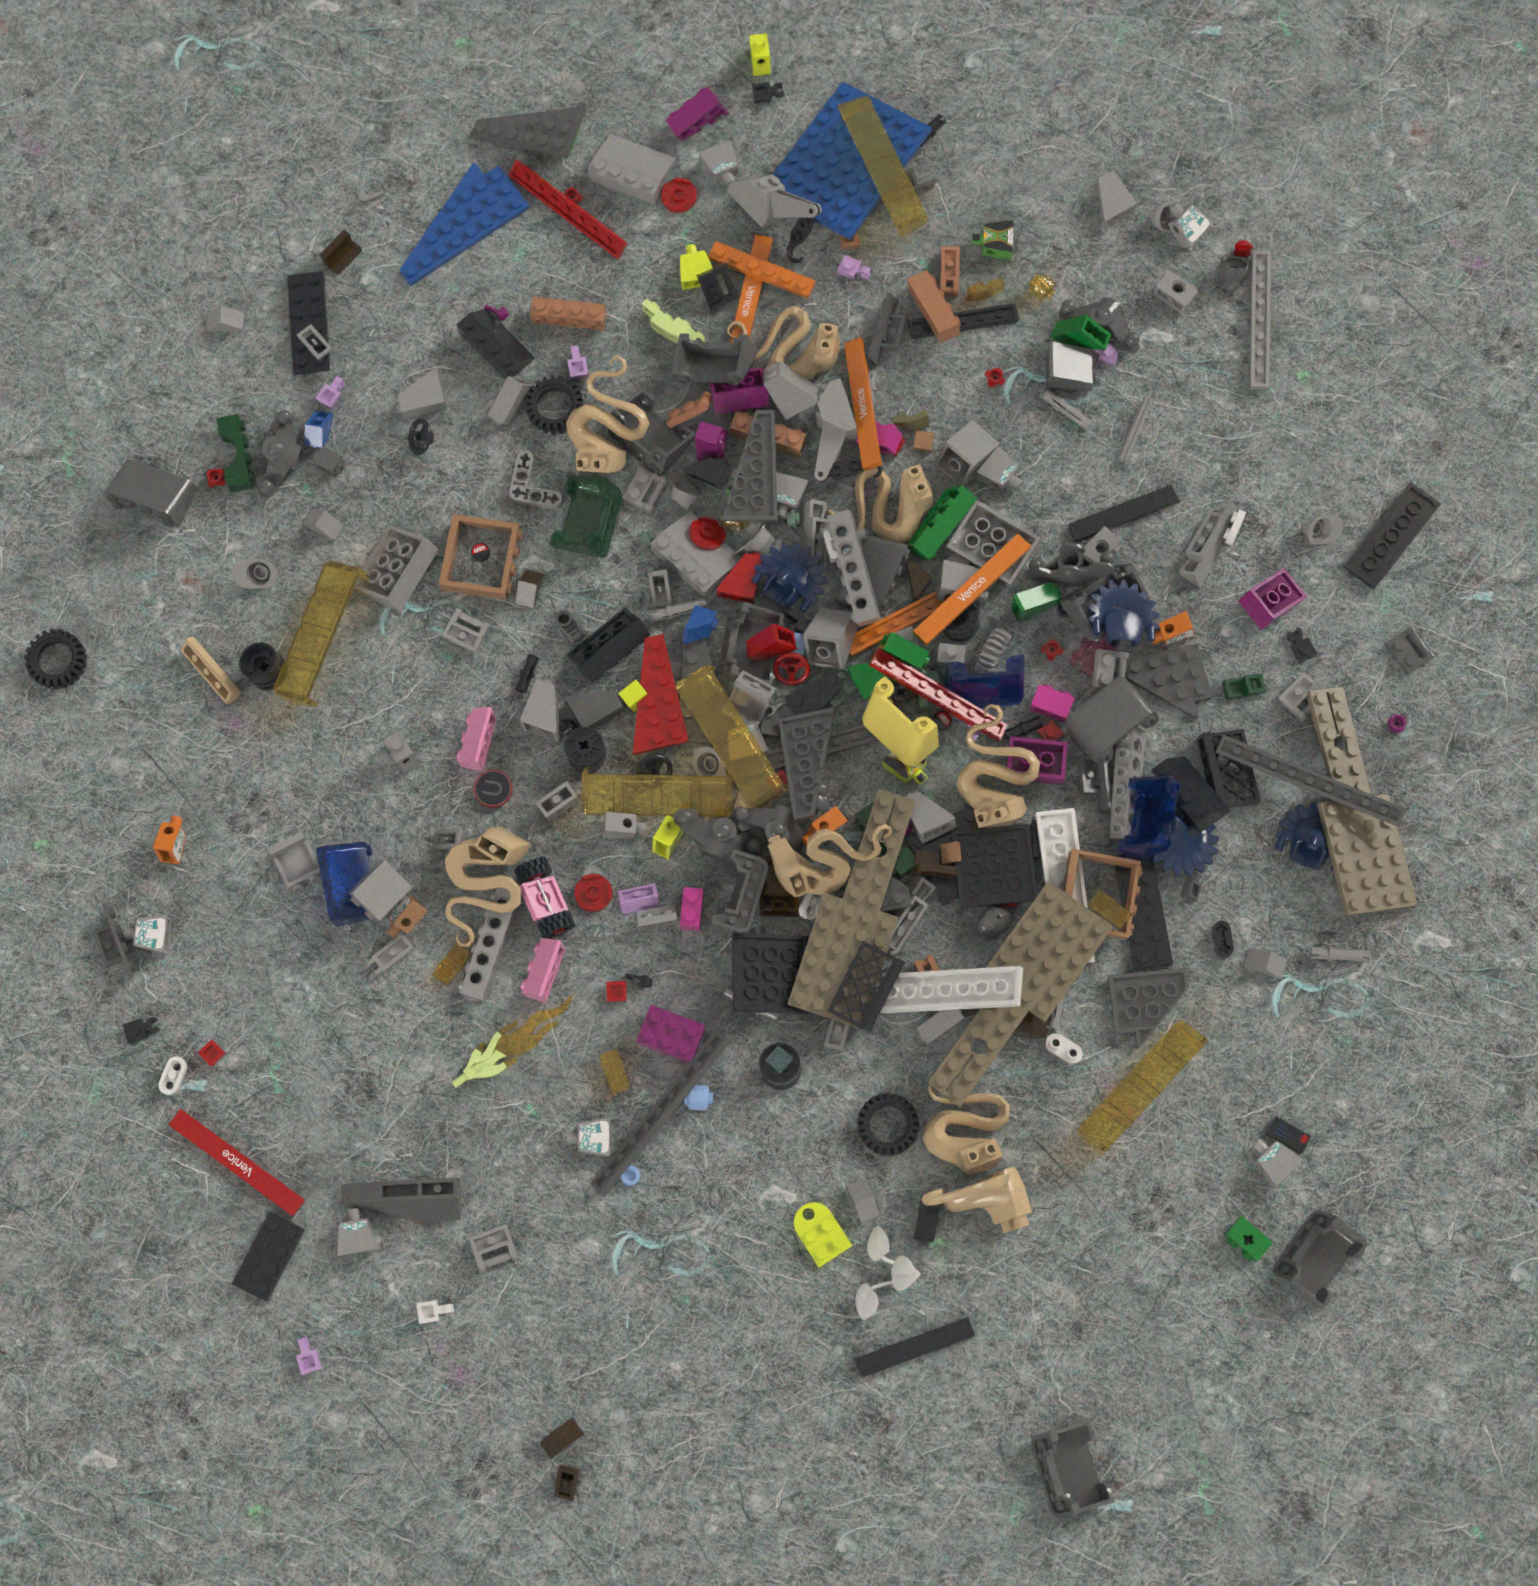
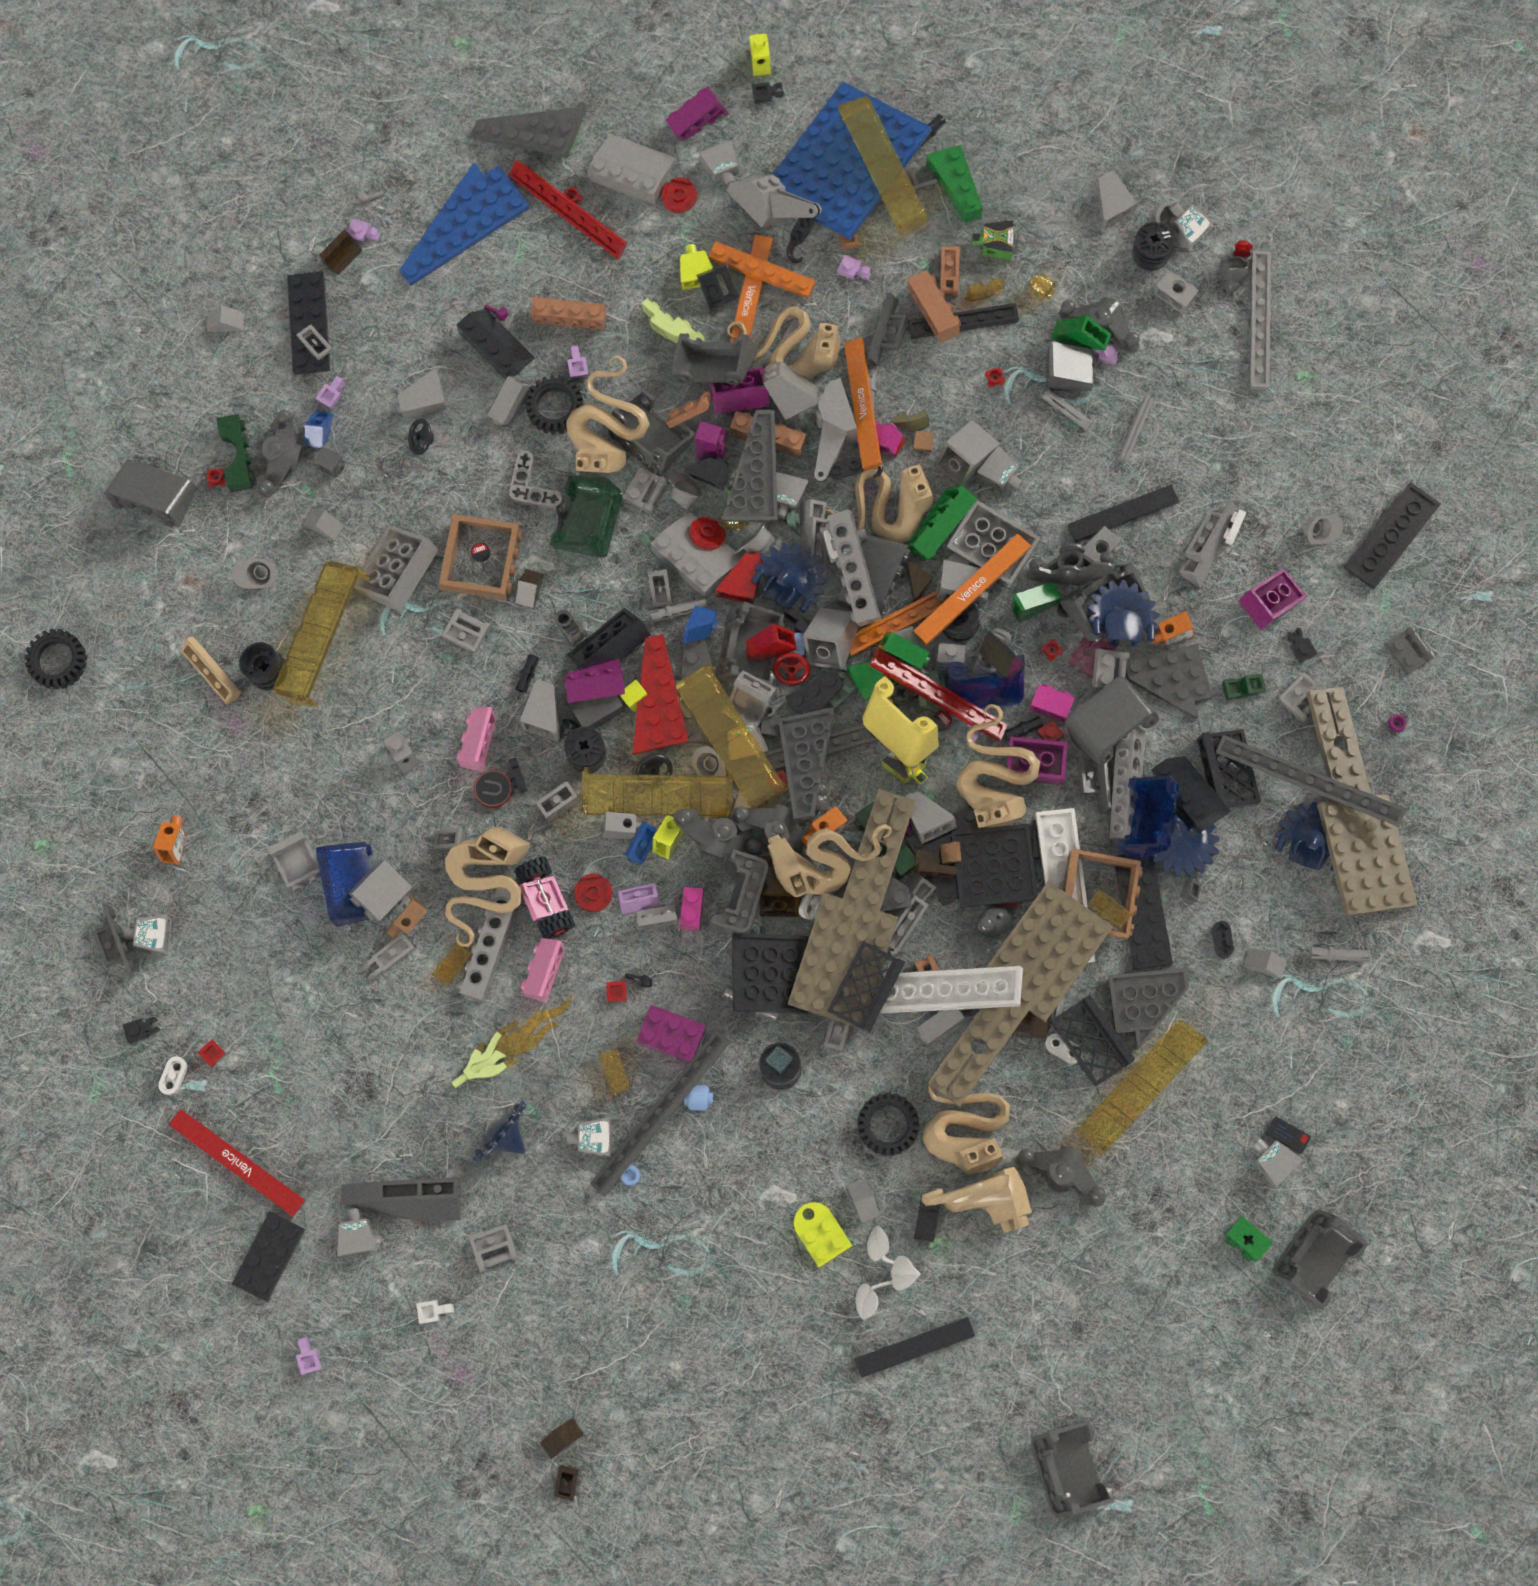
(360, 230): none -> lavender plate
(504, 1135): none -> dark blue piece
(518, 780): none -> black plate
(561, 515): none -> black hand
(595, 682): none -> magenta wedge
(641, 843): none -> blue panel
(955, 178): none -> green wedge
(1000, 657): none -> black slope
(1063, 1172): none -> dark grey piece
(1107, 1035): none -> black fence
(1152, 255): none -> black wheel

